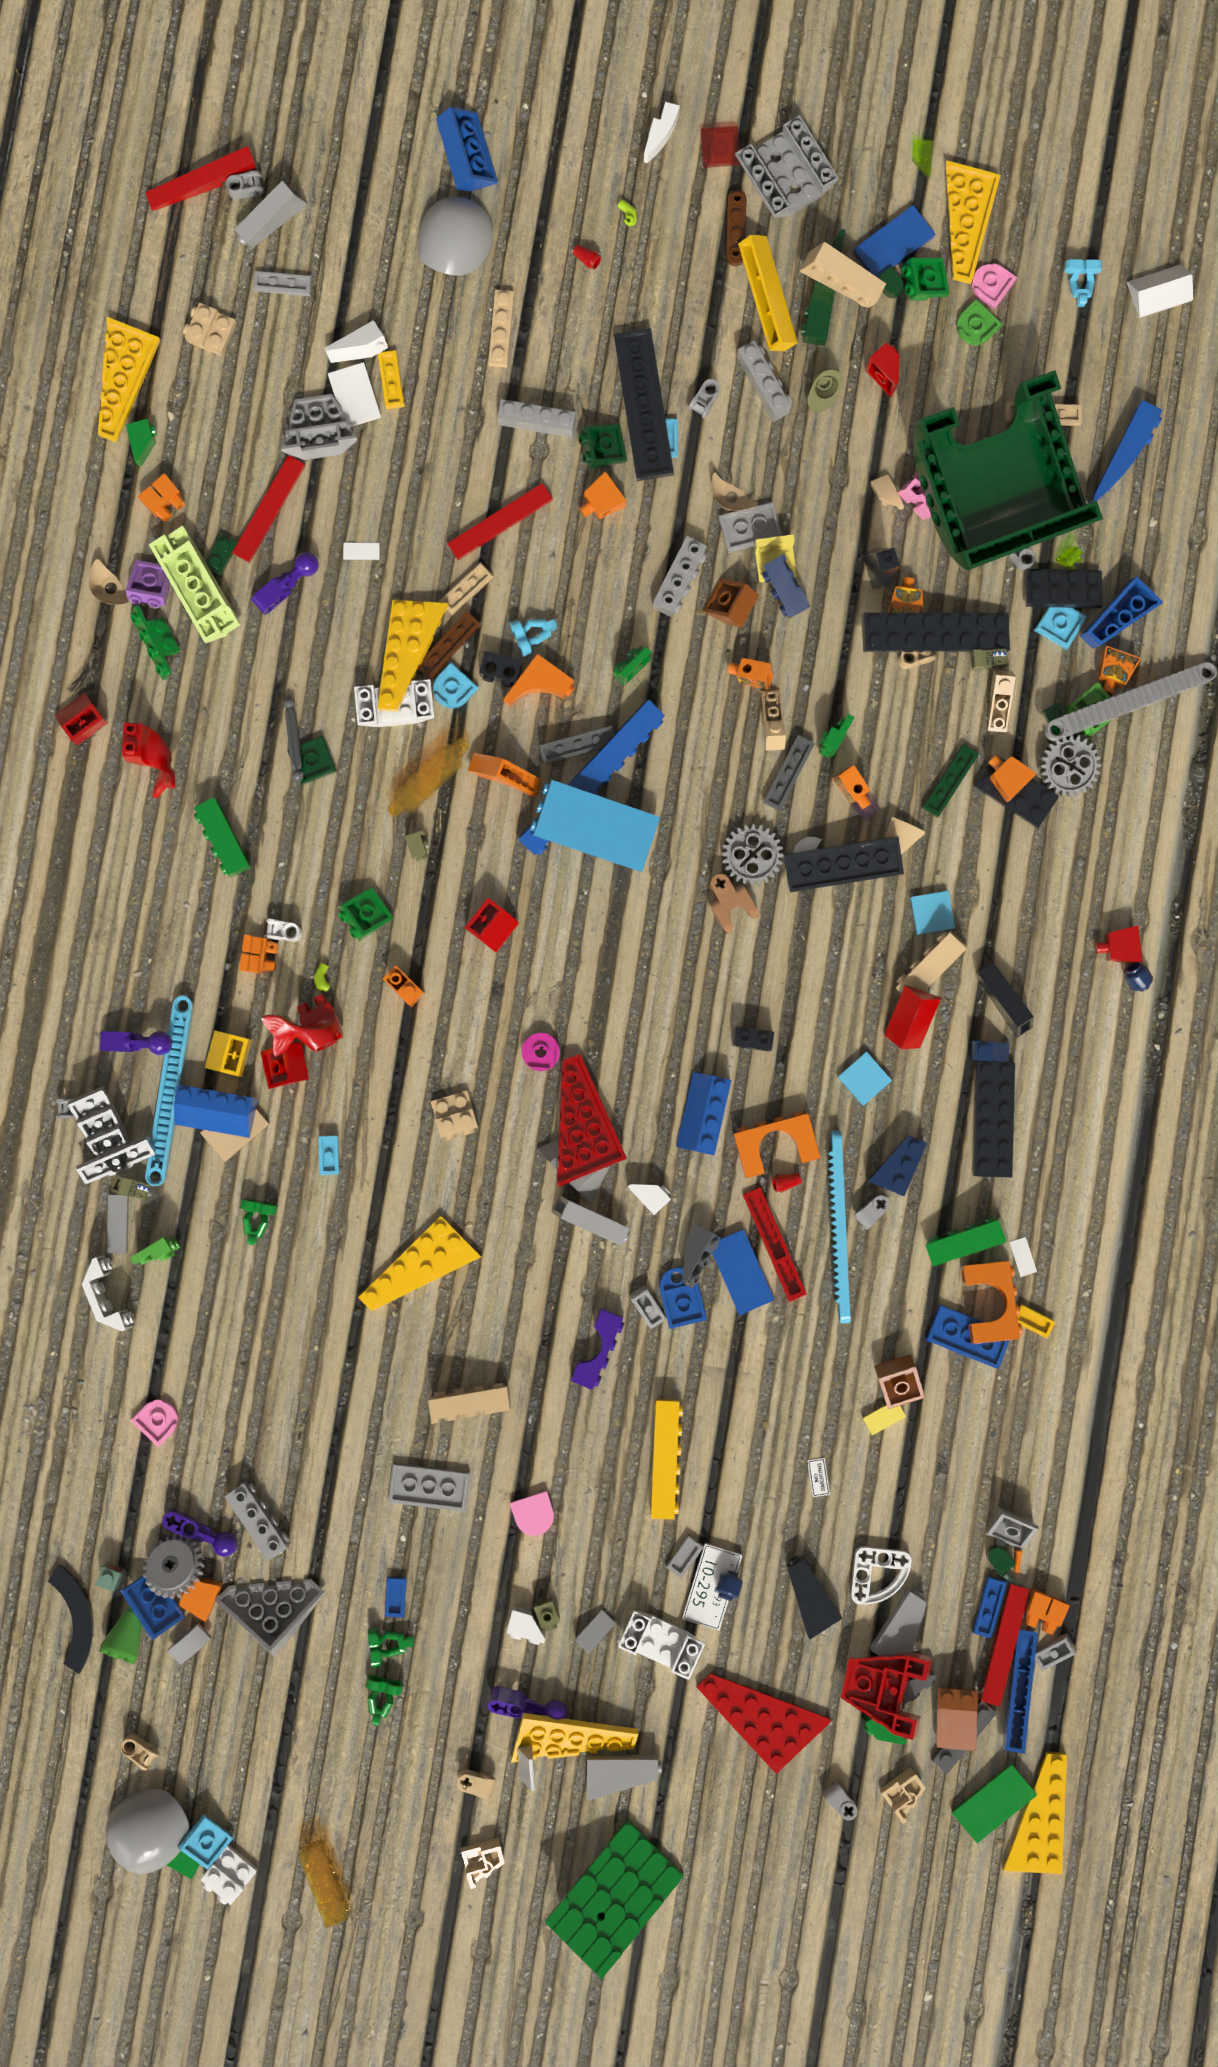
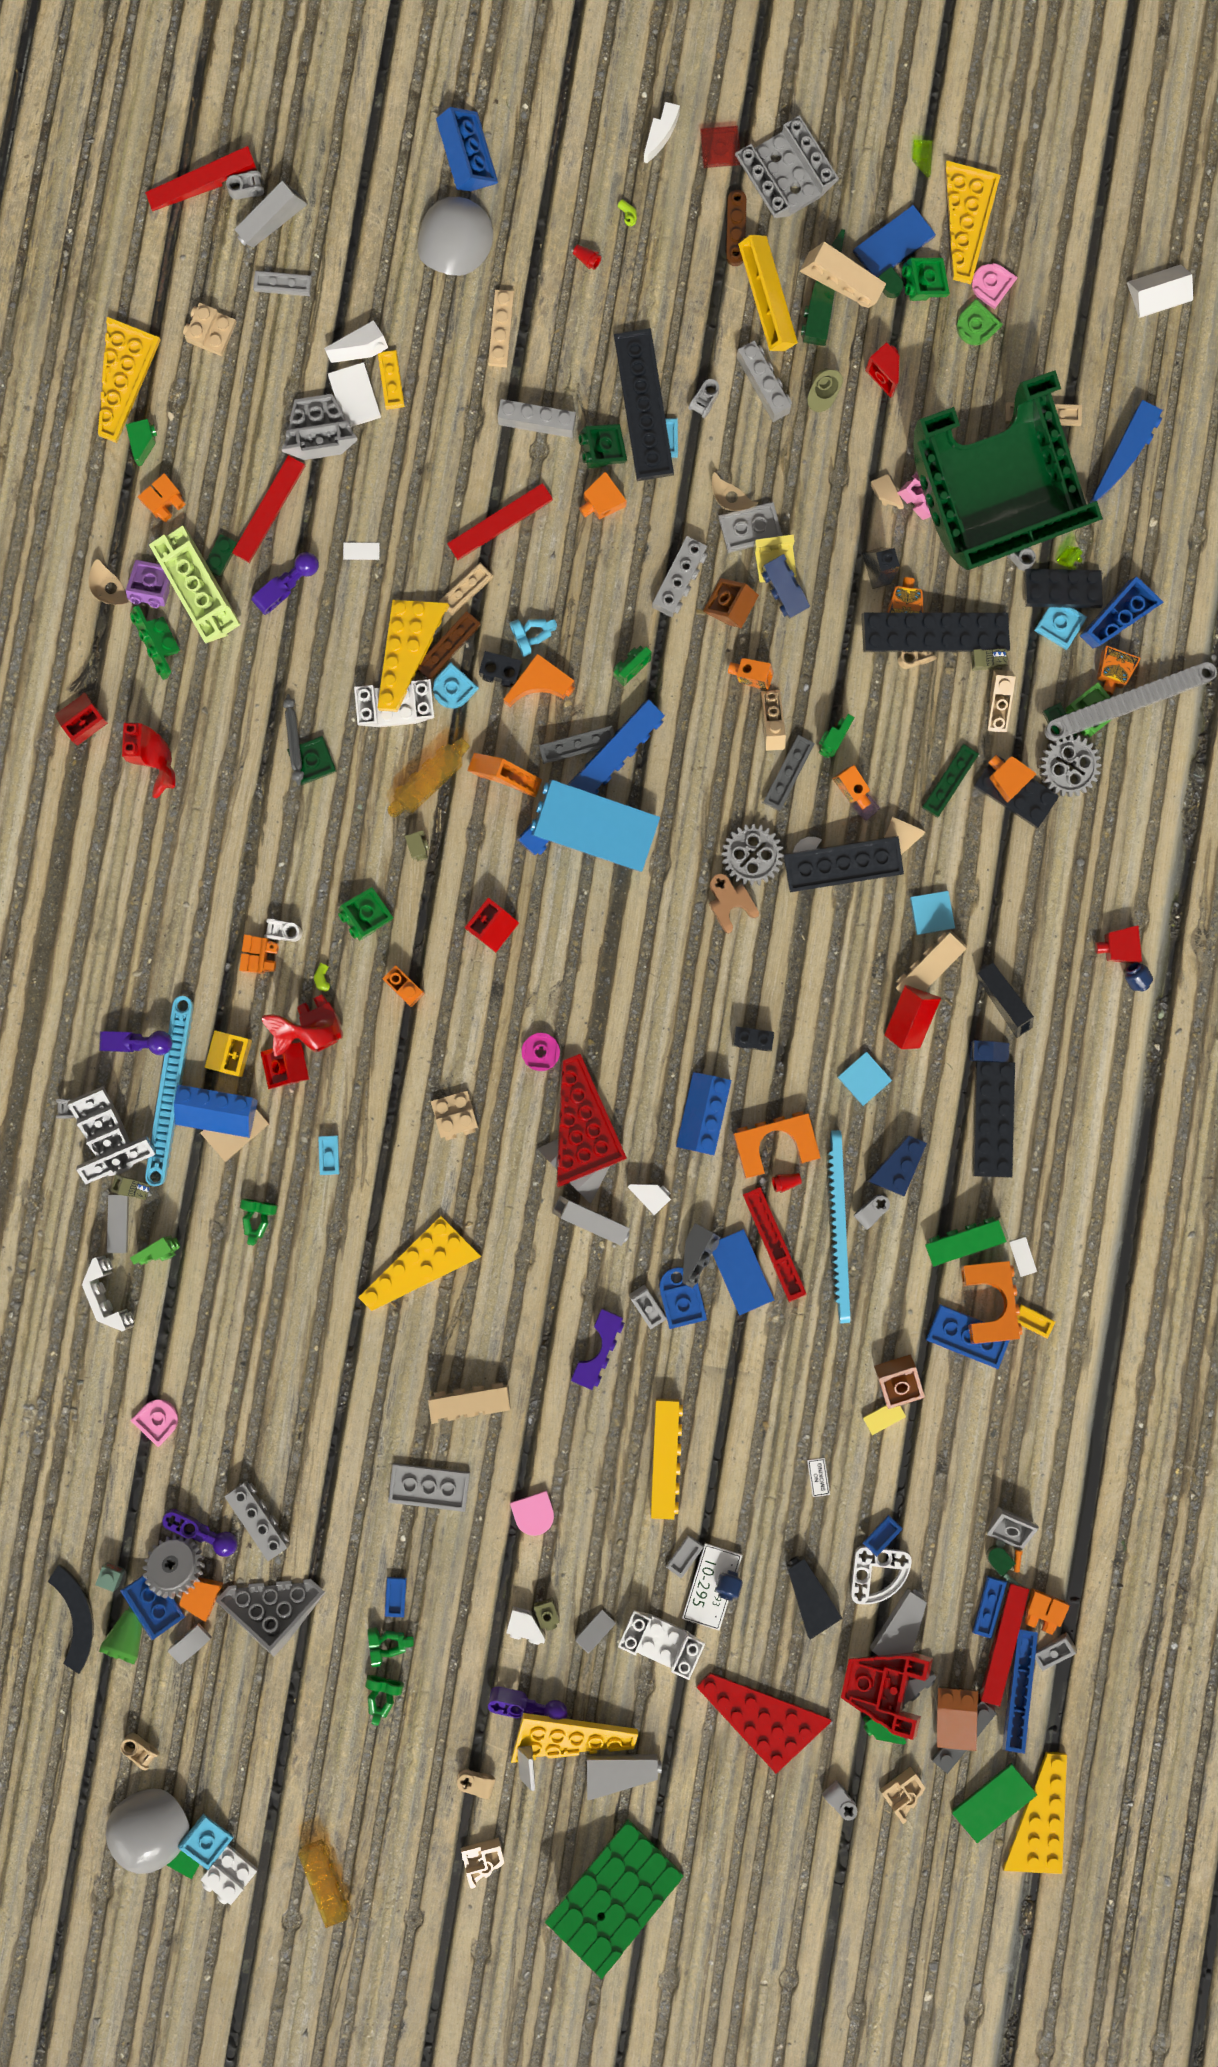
(222, 837): green brick -> none
(882, 1535): none -> blue tile
(1075, 268): medium azure piece -> none

